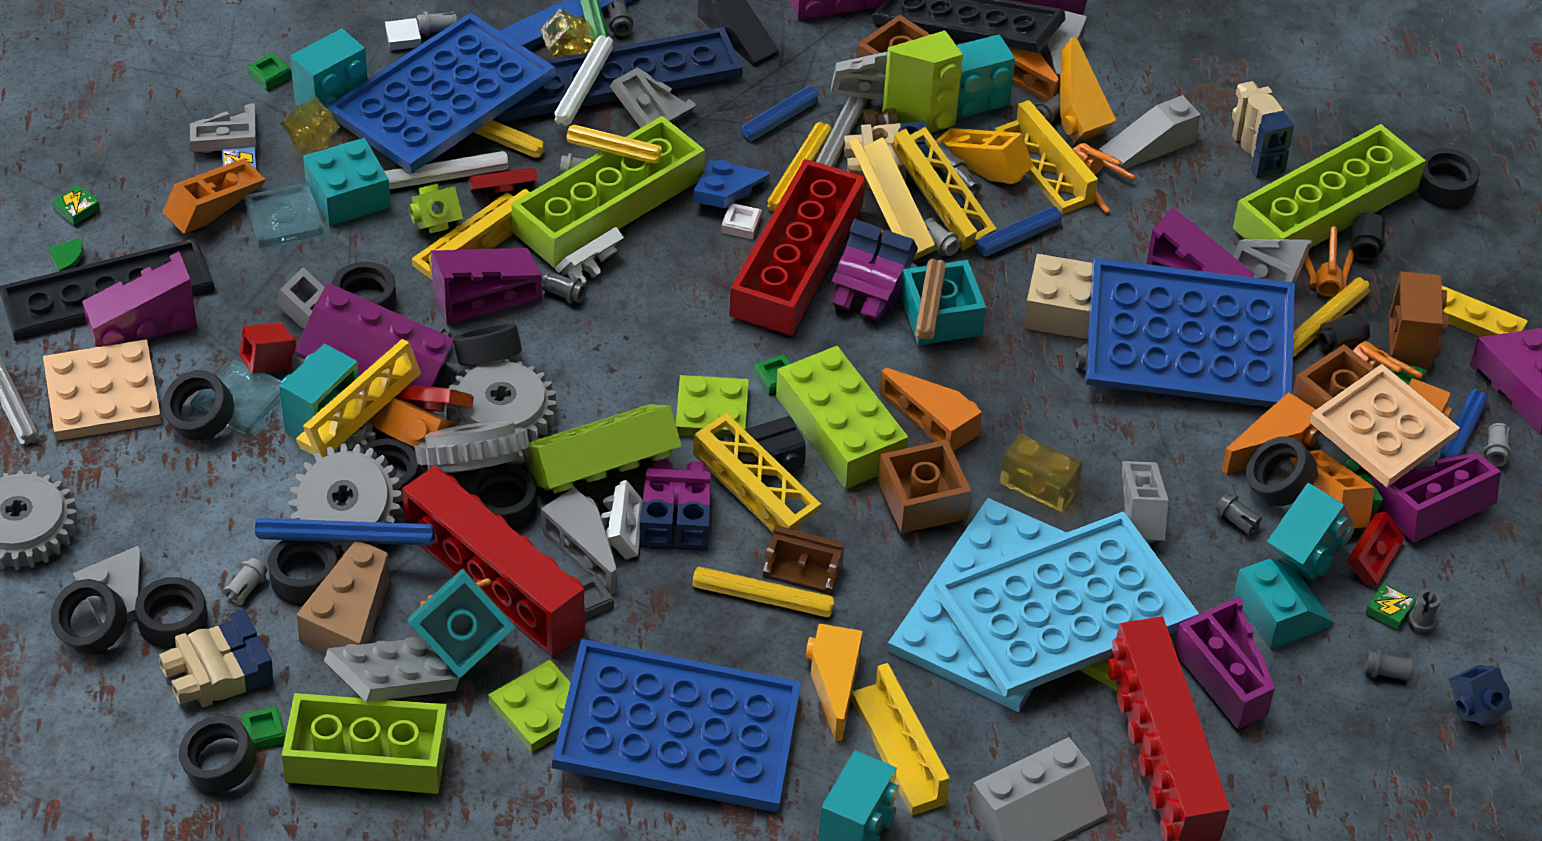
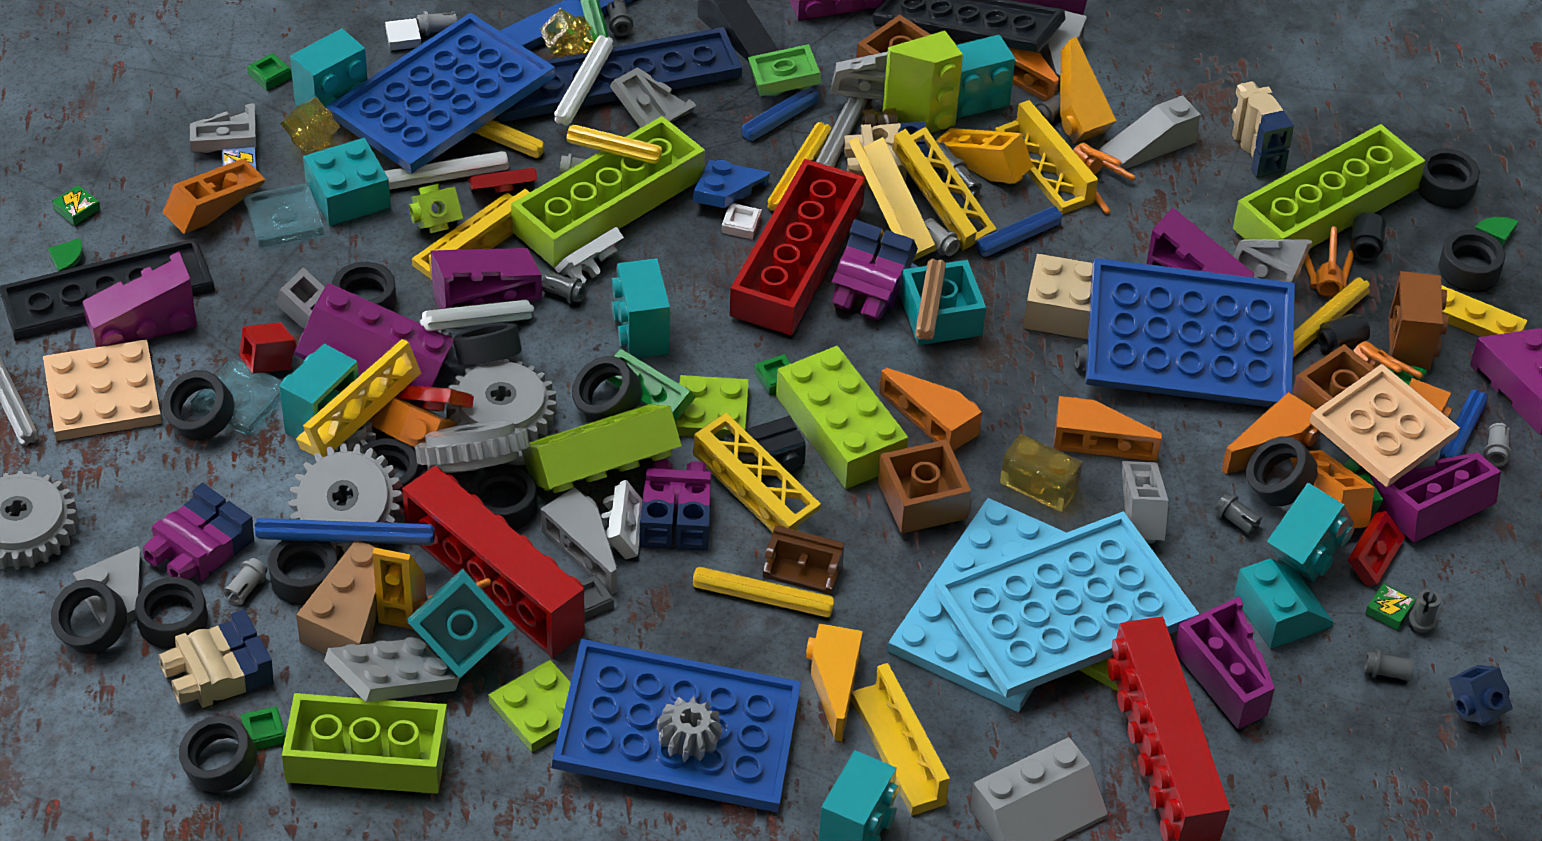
(199, 535): none -> magenta hips
(398, 586): none -> light orange slope
(476, 315): none -> white axle
(595, 373): none -> black tyre
(641, 308): none -> teal brick
(655, 386): none -> green plate
(689, 728): none -> light grey gear
(784, 70): none -> bright green plate
(1099, 430): none -> orange slope
(1476, 243): none -> black tyre
(1498, 227): none -> green tile

